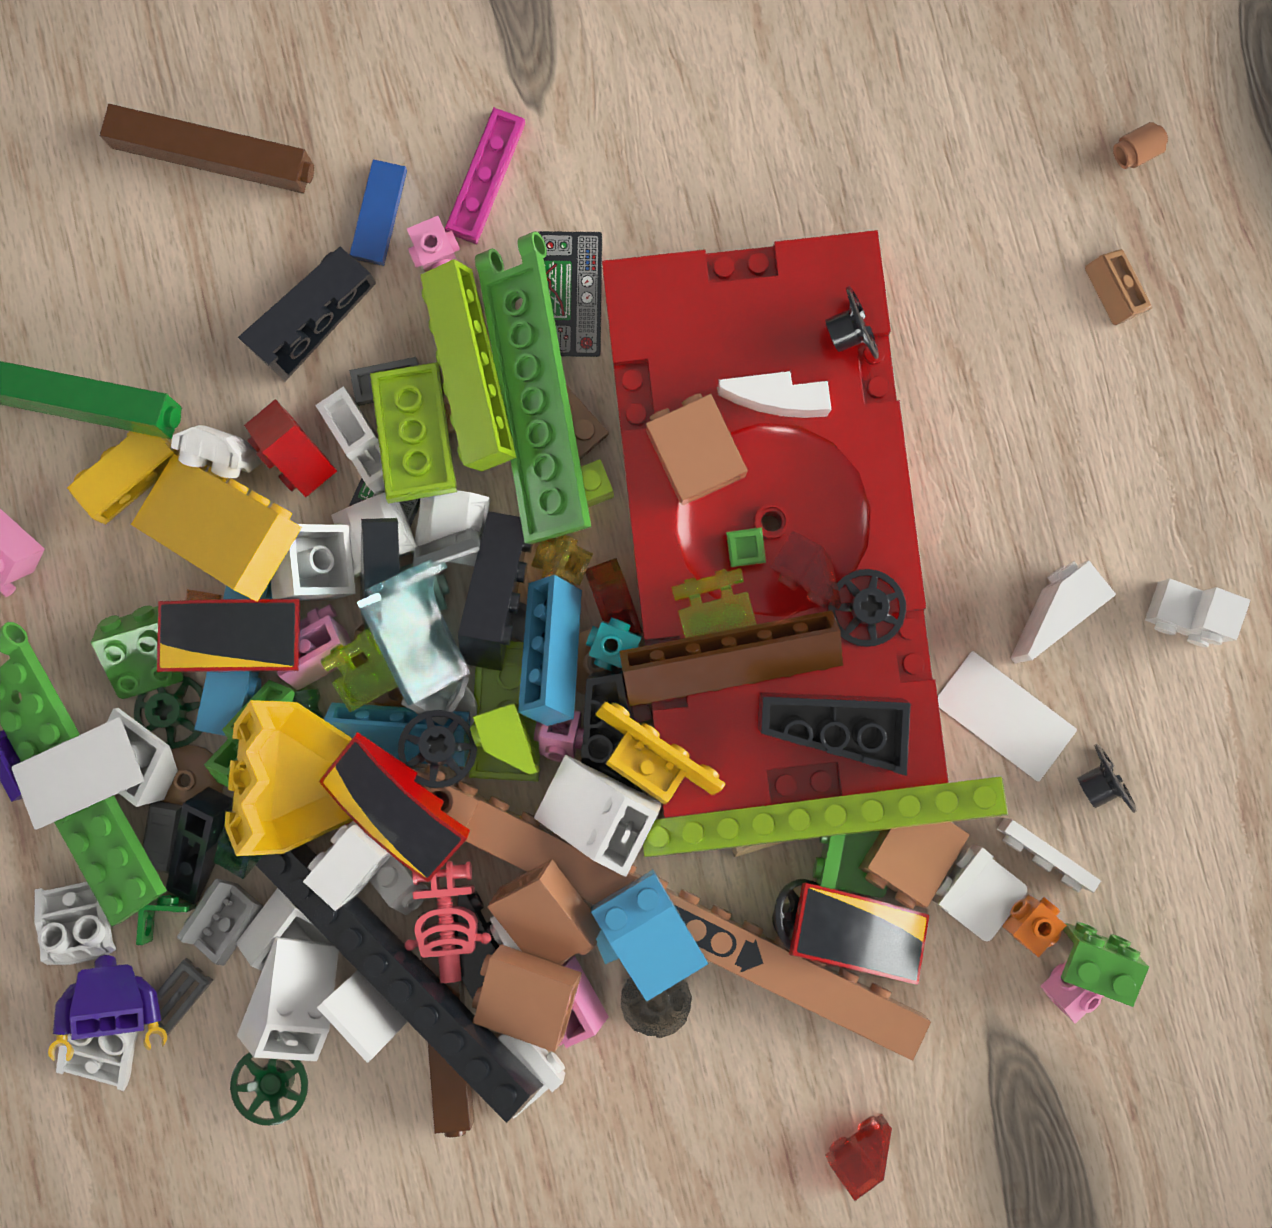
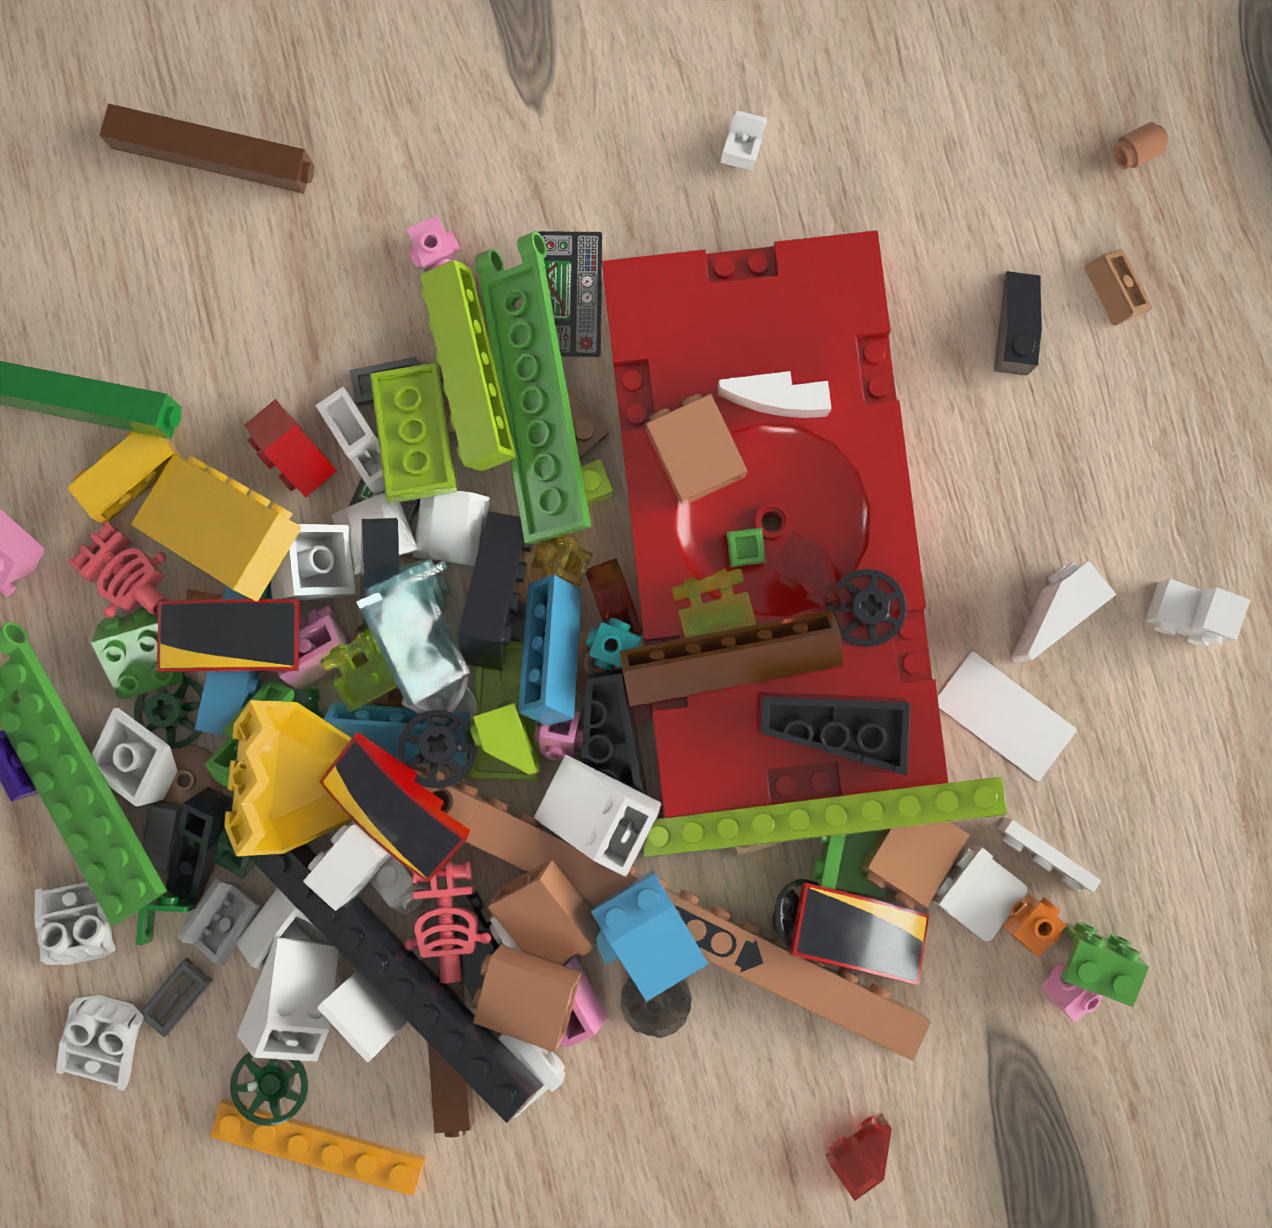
(77, 773): white sticker -> none
(106, 1003): dark purple torso -> none
(124, 575): none -> coral torso
(227, 451): white slope -> none
(308, 313): black wedge -> none
(321, 1149): none -> light orange plate
(378, 212): blue tile -> none
(448, 547): dark grey tile -> none
(485, 175): dark pink tile -> none
(650, 760): yellow bracket -> none
(744, 140): none -> white bracket
(848, 327): black wheel -> none
(1019, 324): none -> black slope
(1103, 785): black wheel -> none

